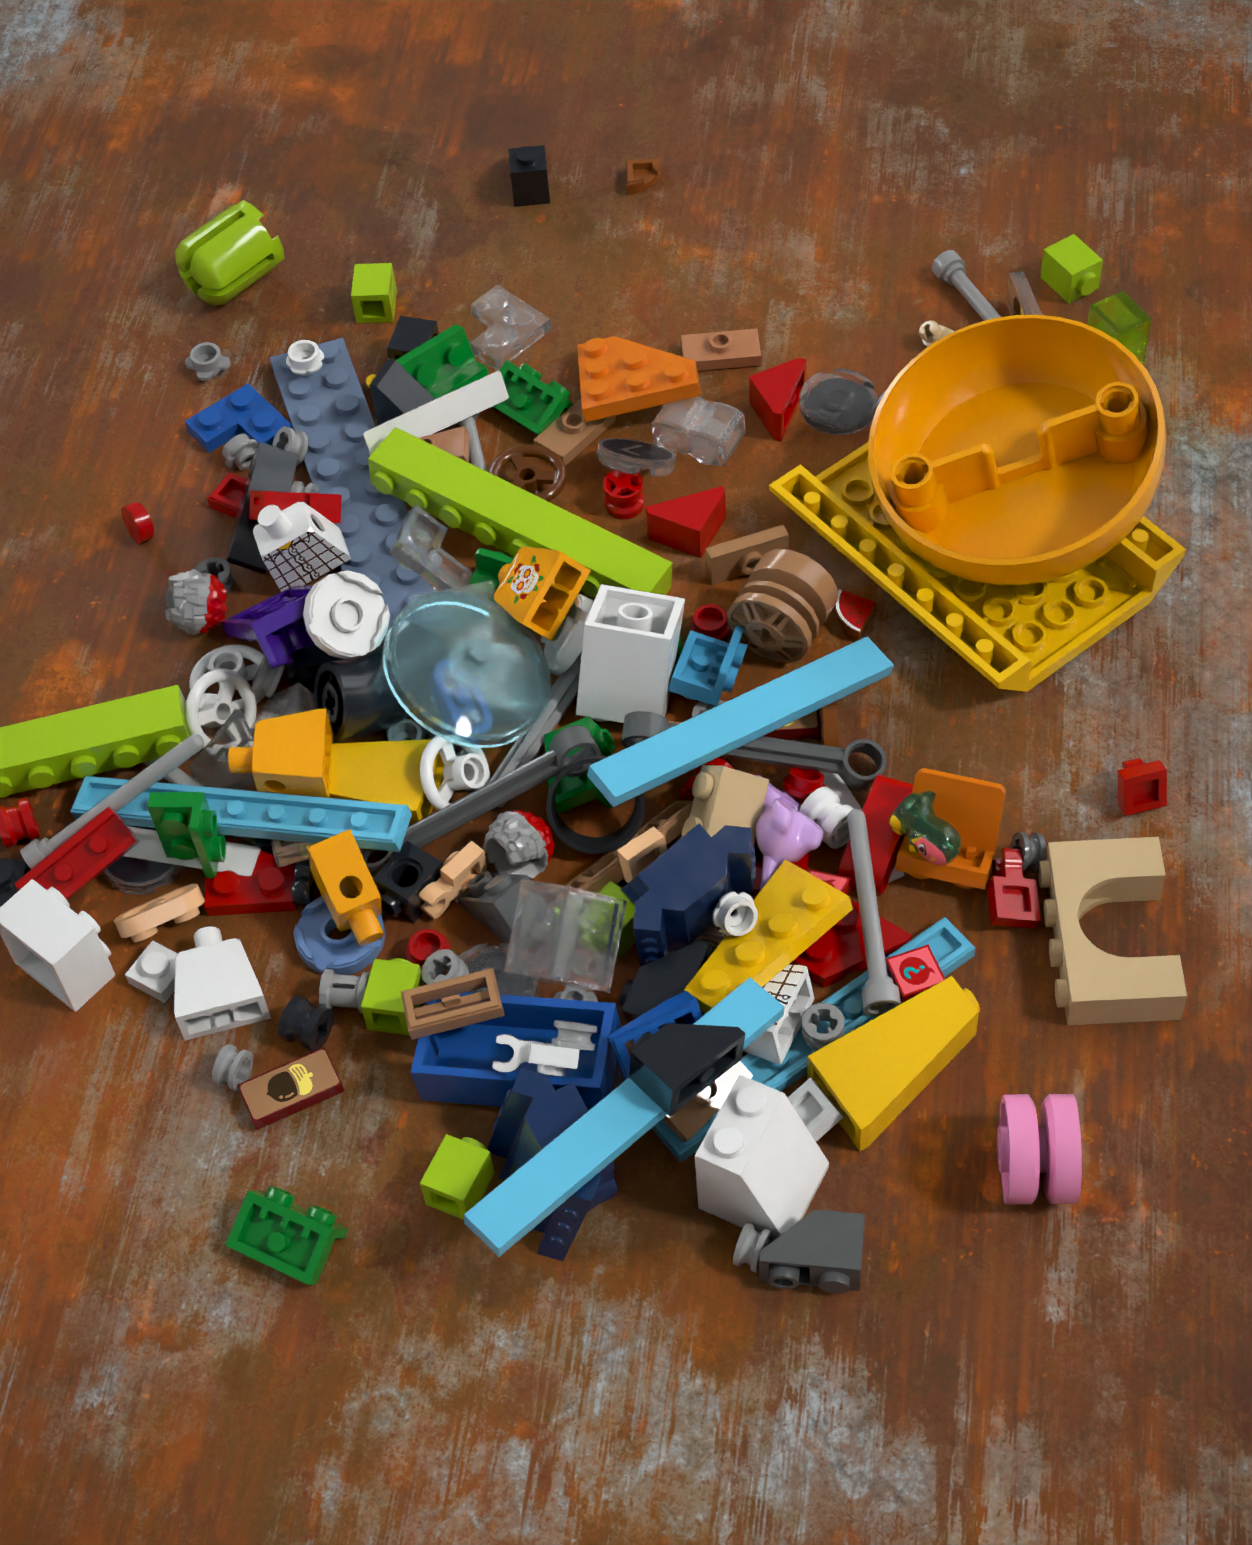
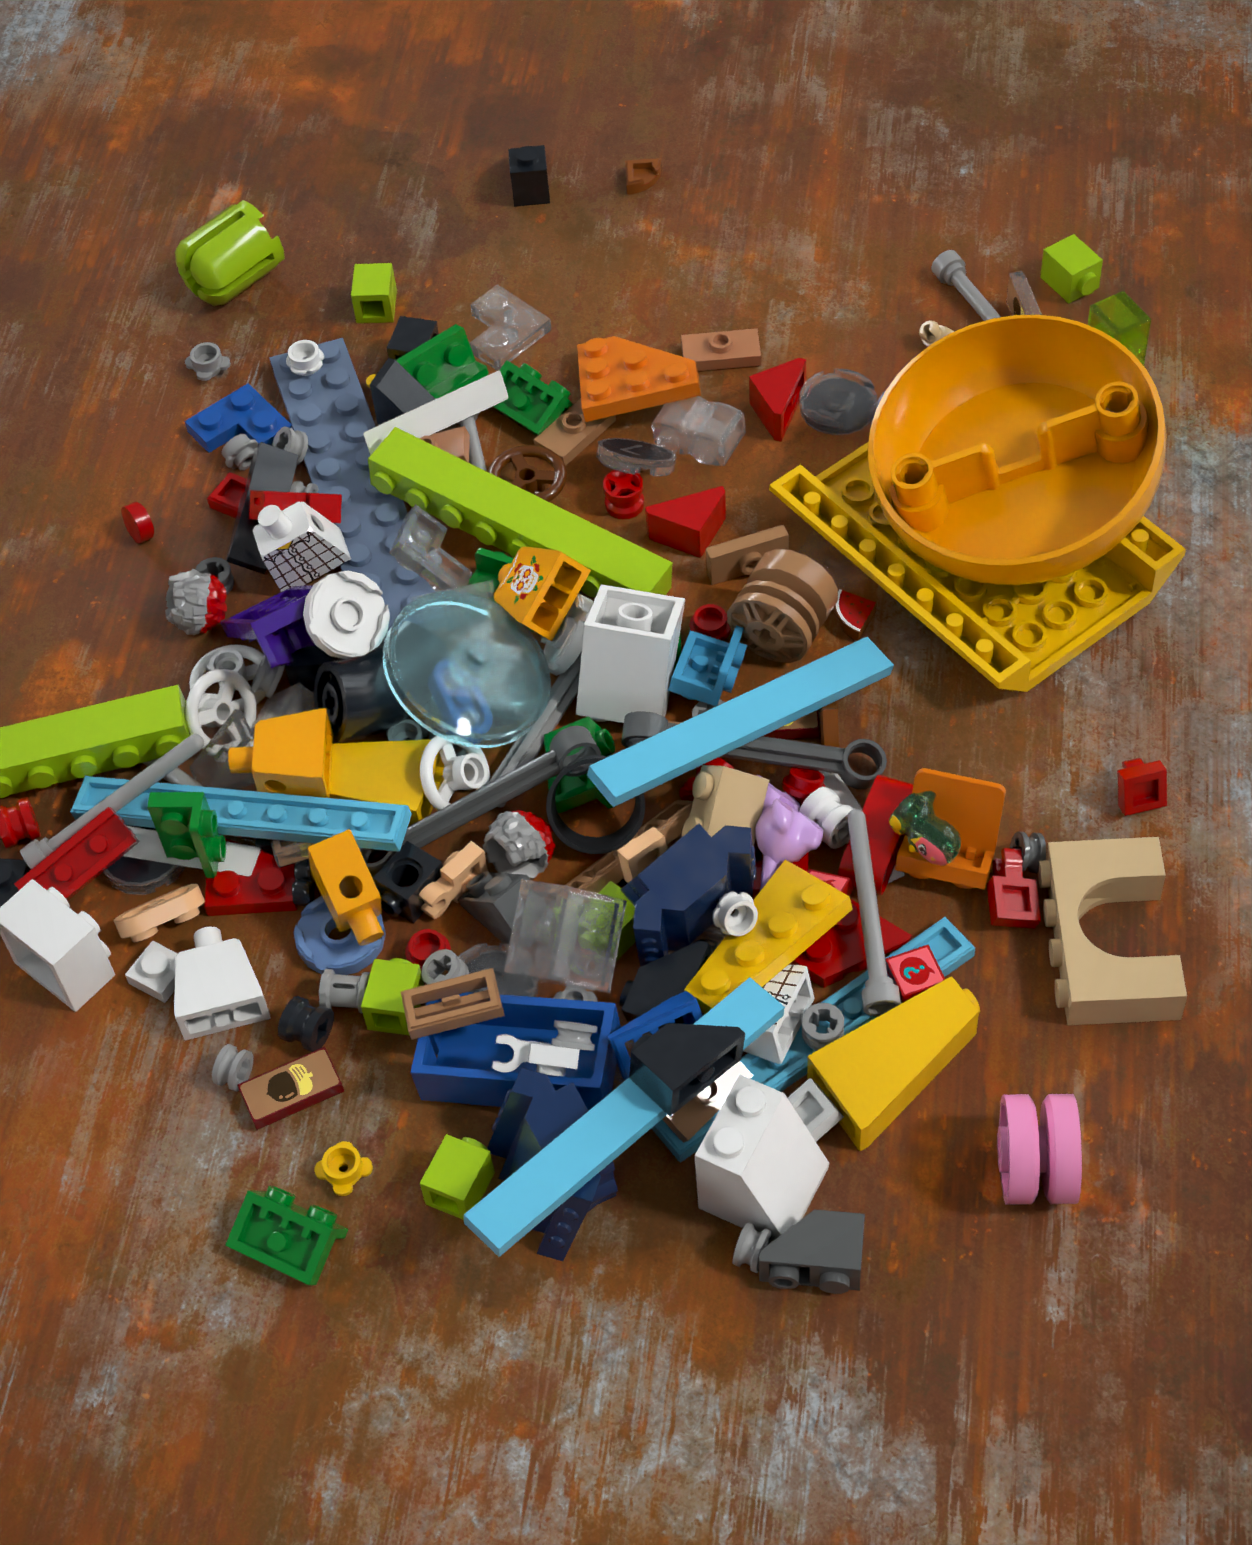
(340, 1155): none -> yellow plate

